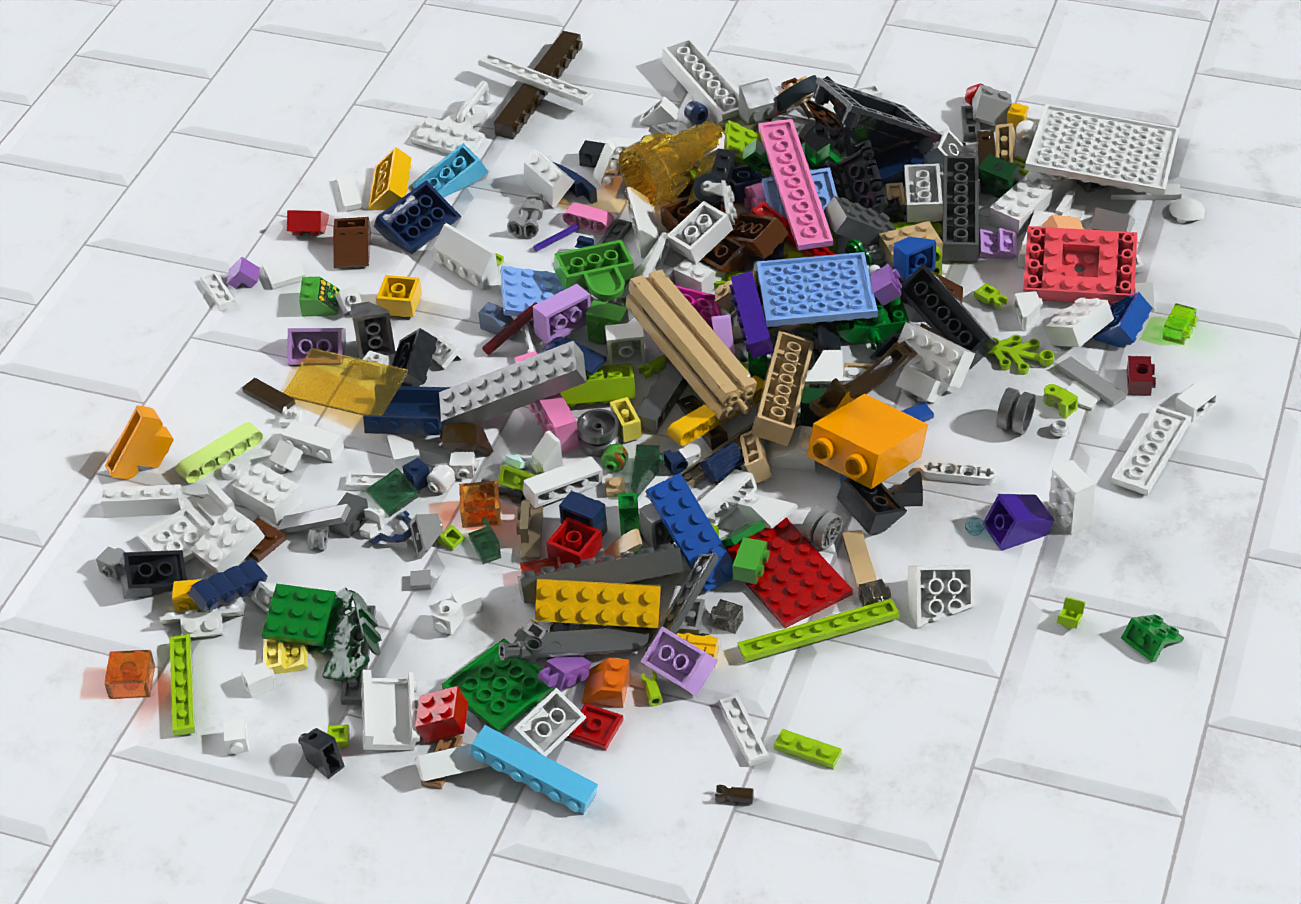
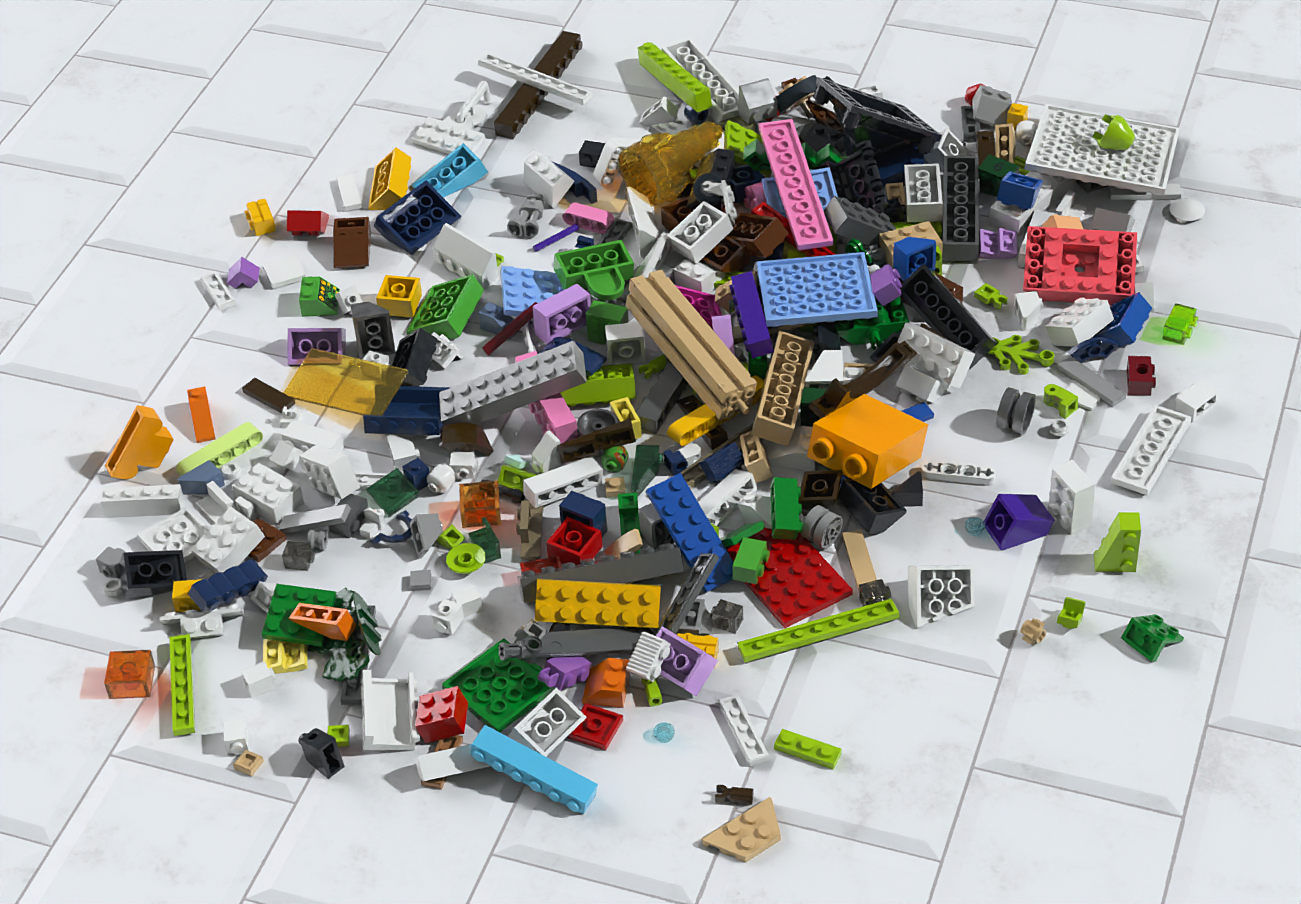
(112, 587): none -> white tile
(195, 480): none -> sand blue slope
(201, 414): none -> orange slope
(245, 507): none -> white plate
(248, 762): none -> tan tile
(260, 217): none -> yellow brick
(298, 555): none -> clear smoke brick
(328, 621): none -> orange slope
(329, 471): none -> white brick
(448, 307): none -> bright green slope
(465, 558): none -> lime dish
(590, 444): none -> dark brown slope
(648, 656): none -> white brick
(664, 732): none -> clear light blue plate
(674, 77): none -> lime brick
(747, 833): none -> tan wing
(785, 508): none -> green brick
(819, 489): none -> dark brown slope
(1019, 190): none -> blue slope
(1033, 631): none -> tan gear
(1093, 348): none -> dark blue tile
(1117, 135): none -> lime piece
(1121, 545): none -> lime wedge

